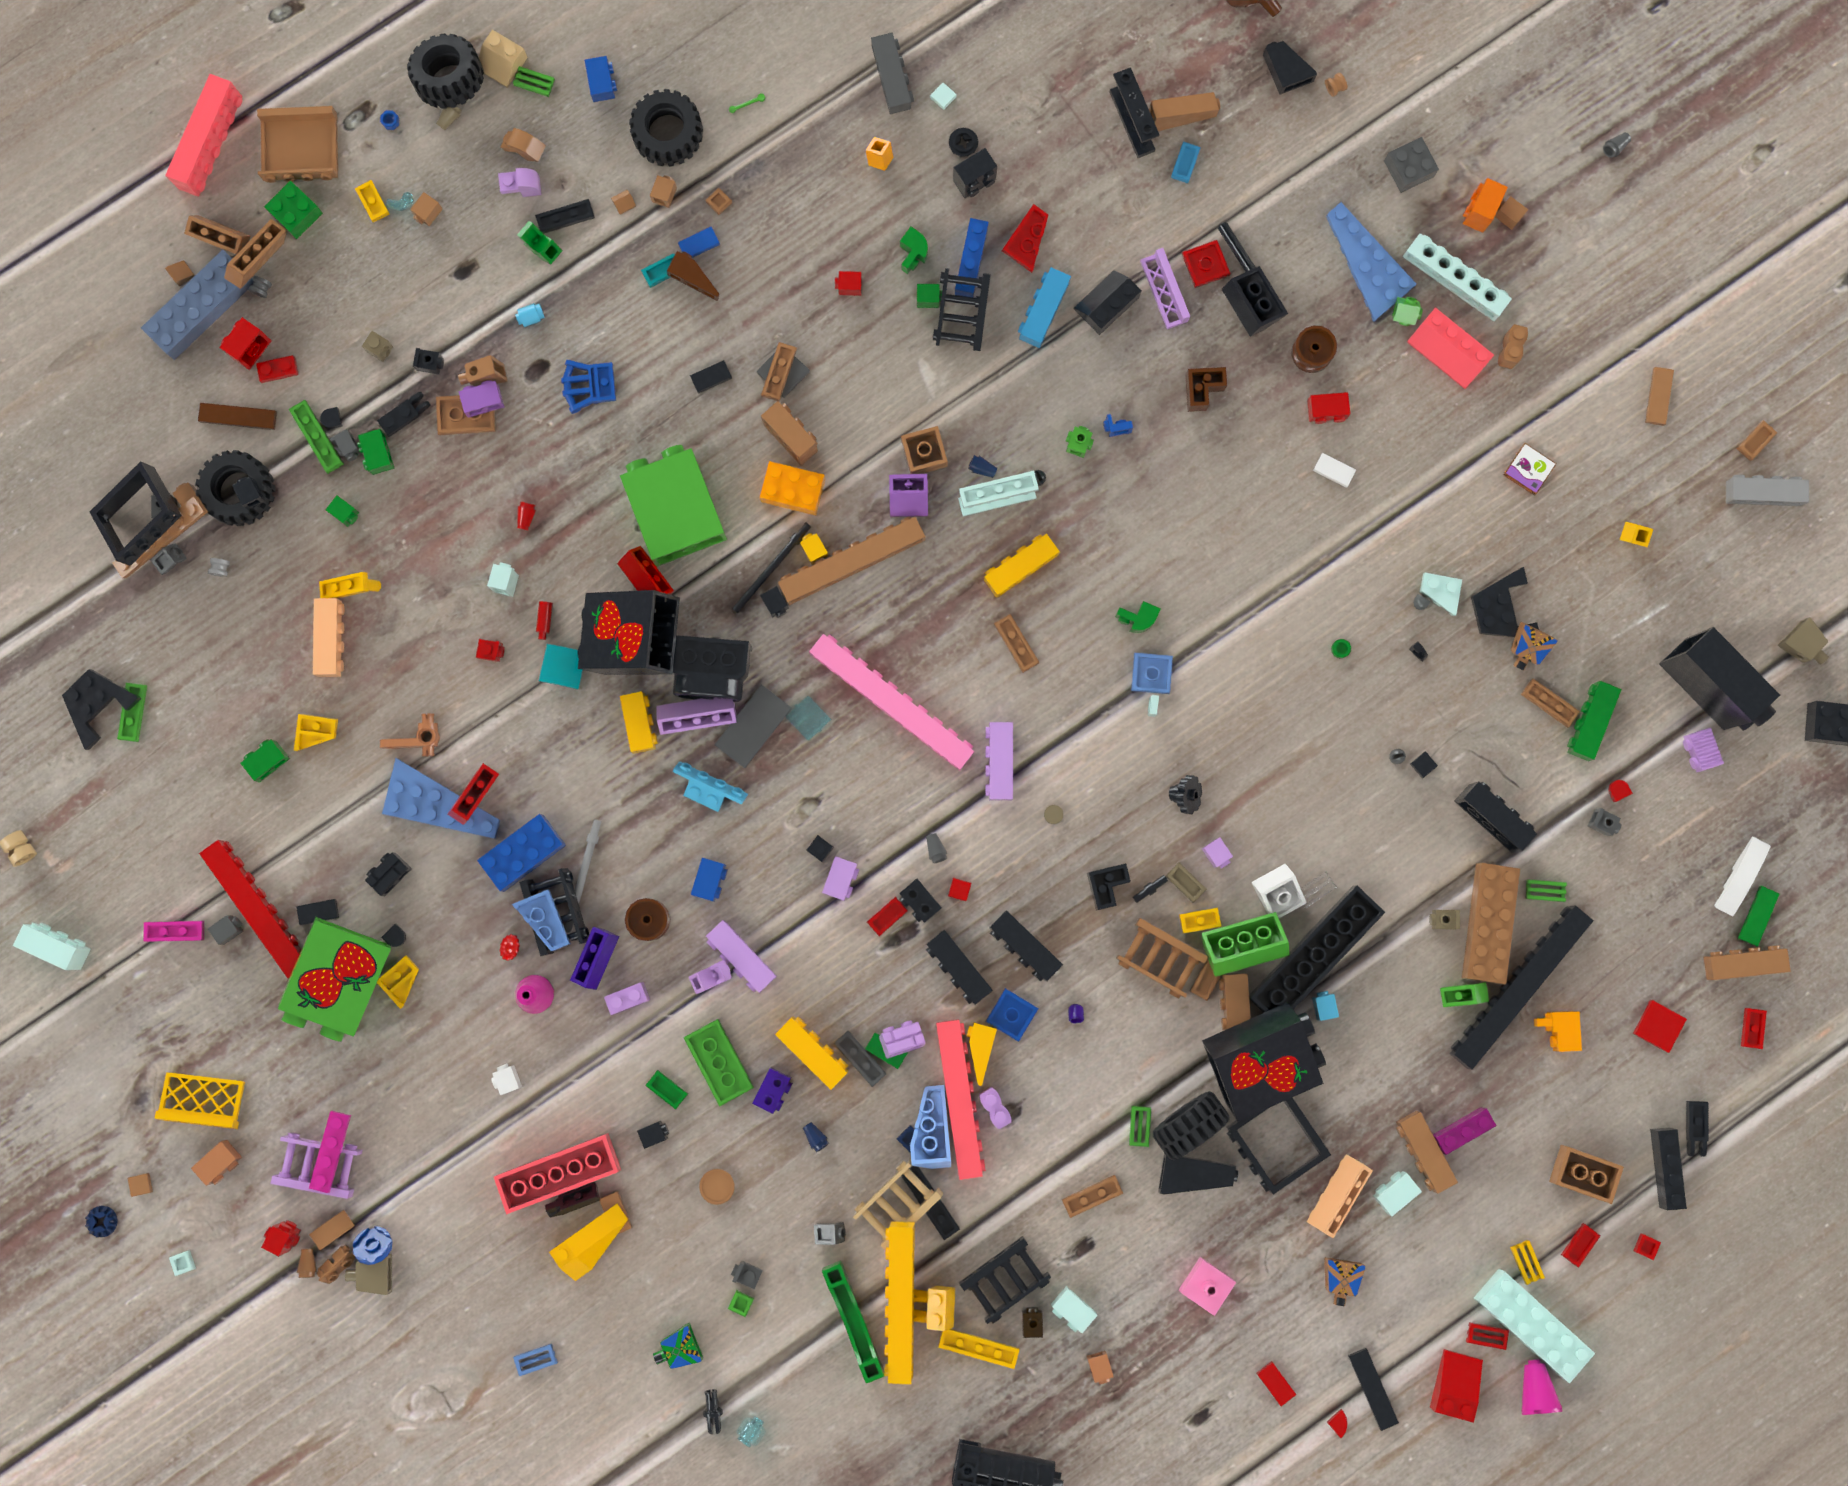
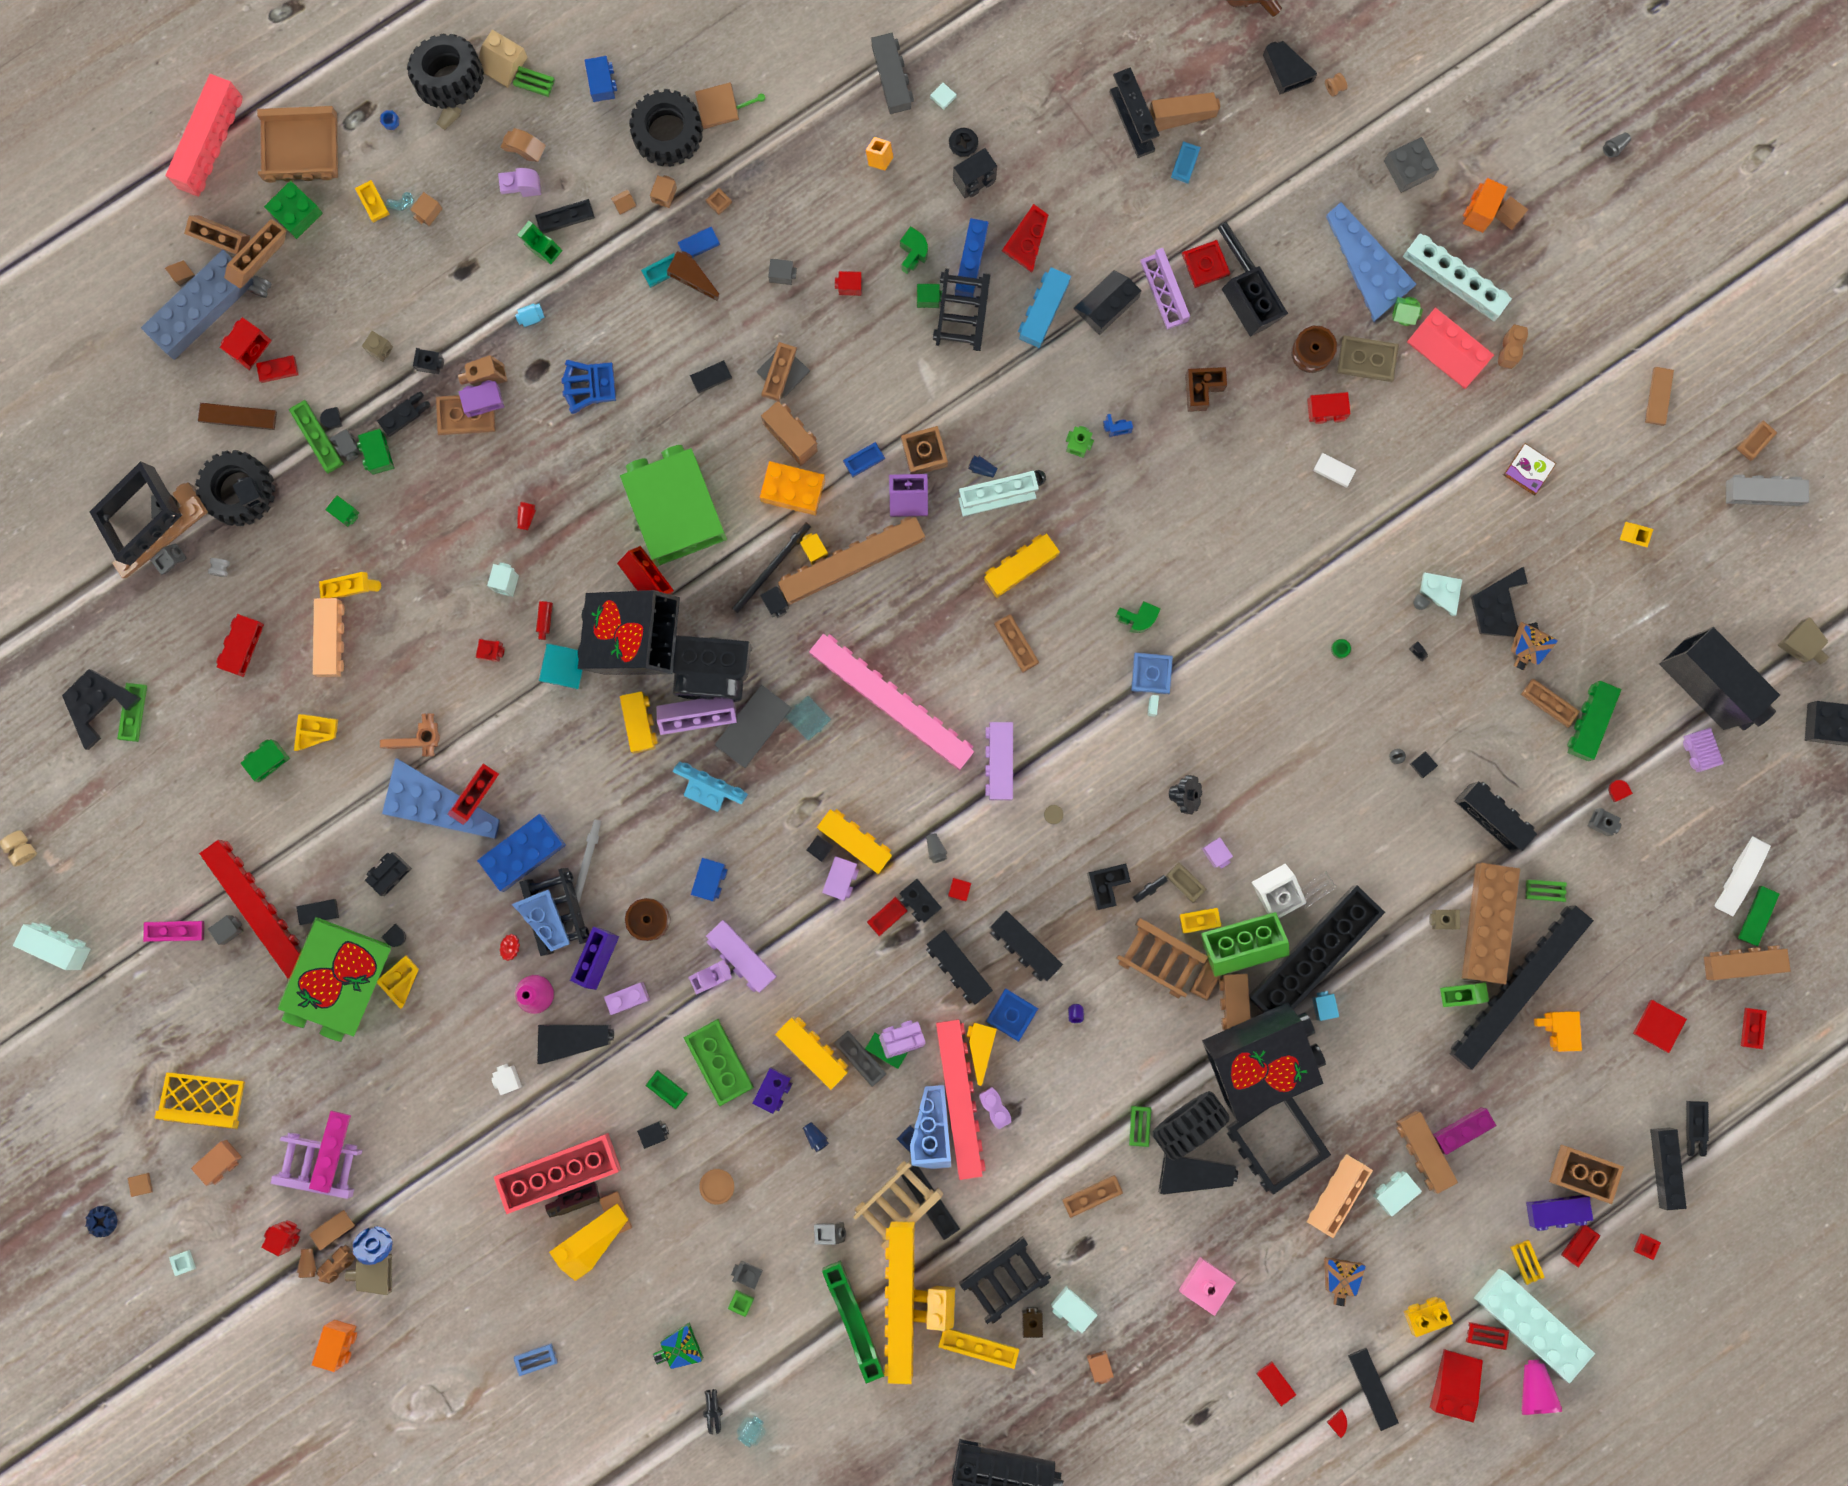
(239, 645): none -> red brick
(334, 1345): none -> orange brick
(562, 1041): none -> black slope
(717, 105): none -> medium nougat tile
(781, 271): none -> dark grey brick
(854, 841): none -> yellow brick
(864, 459): none -> blue tile
(1367, 358): none -> dark tan tile
(1428, 1316): none -> yellow brick
(1559, 1212): none -> dark purple brick

